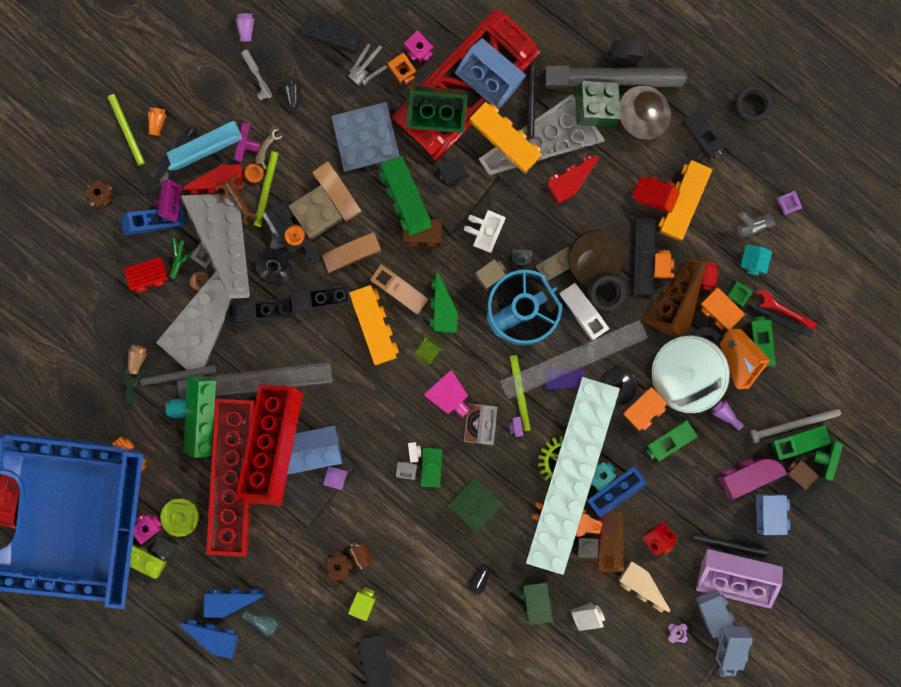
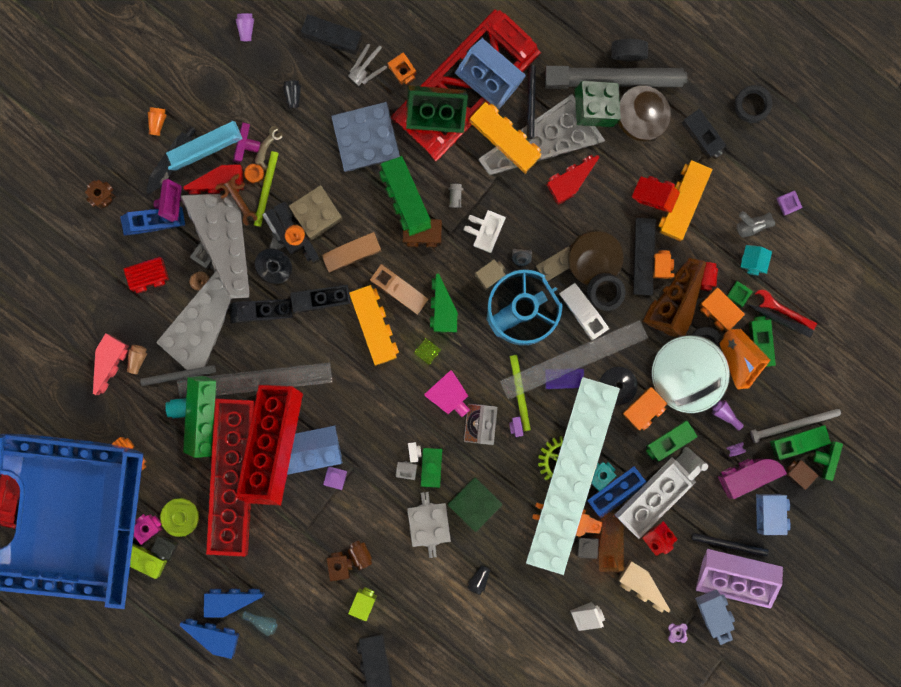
(107, 358): none -> coral slope
(126, 130): lime bar -> none
(130, 388): clear green plant -> none
(177, 261): green plant -> none
(265, 92): light grey piece -> none
(337, 191): medium nougat slope -> none
(418, 48): dark pink brick -> none
(428, 524): none -> light grey plate
(451, 171): black brick -> none
(455, 195): none -> light grey pin
(537, 602): dark green brick -> none
(661, 492): none -> light grey hinge
(733, 650): sand blue brick -> none
(736, 450): none -> medium lavender bush

